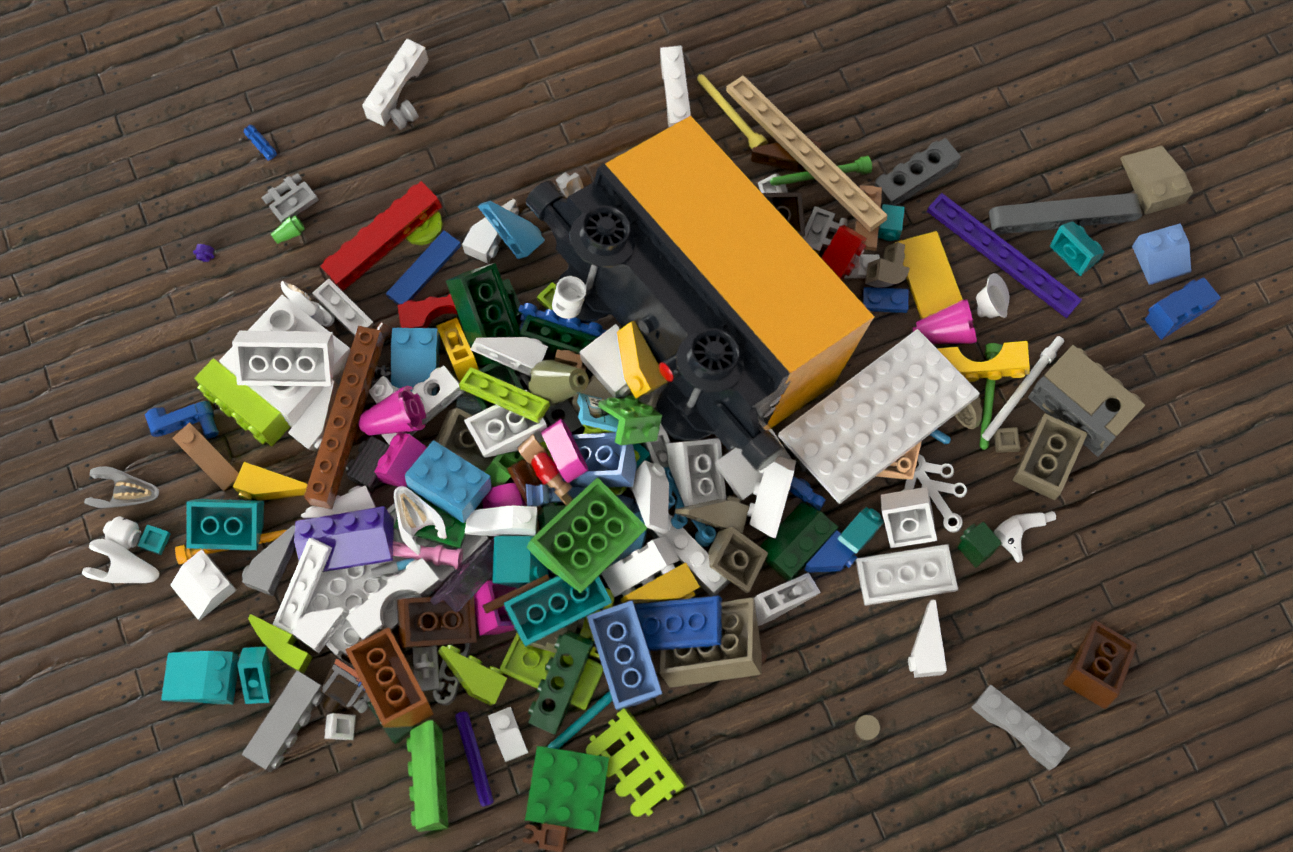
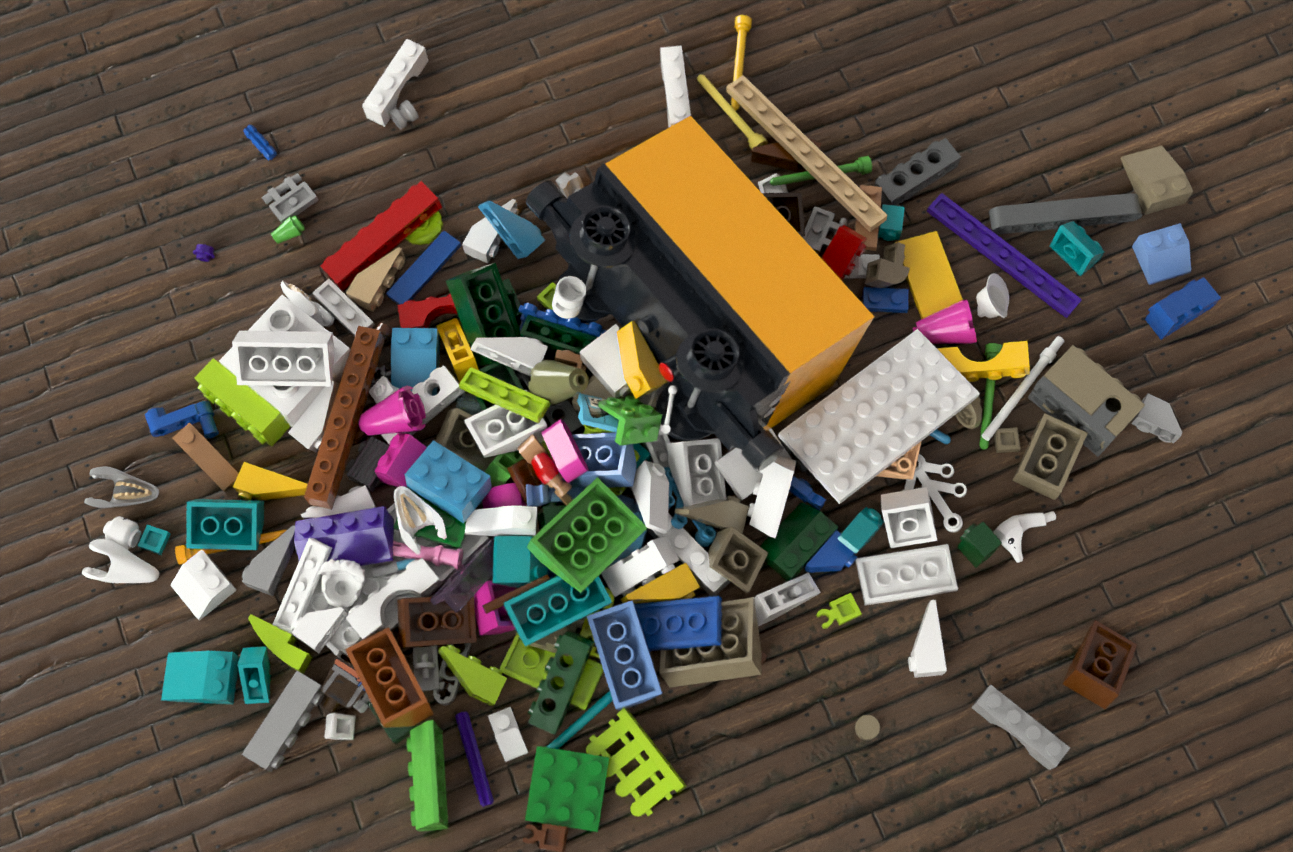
(338, 574): none -> white piece
(371, 283): none -> tan slope
(666, 428): none -> white hinge
(742, 25): none -> yellow piece
(842, 610): none -> lime plate
(1158, 419): none -> light grey slope

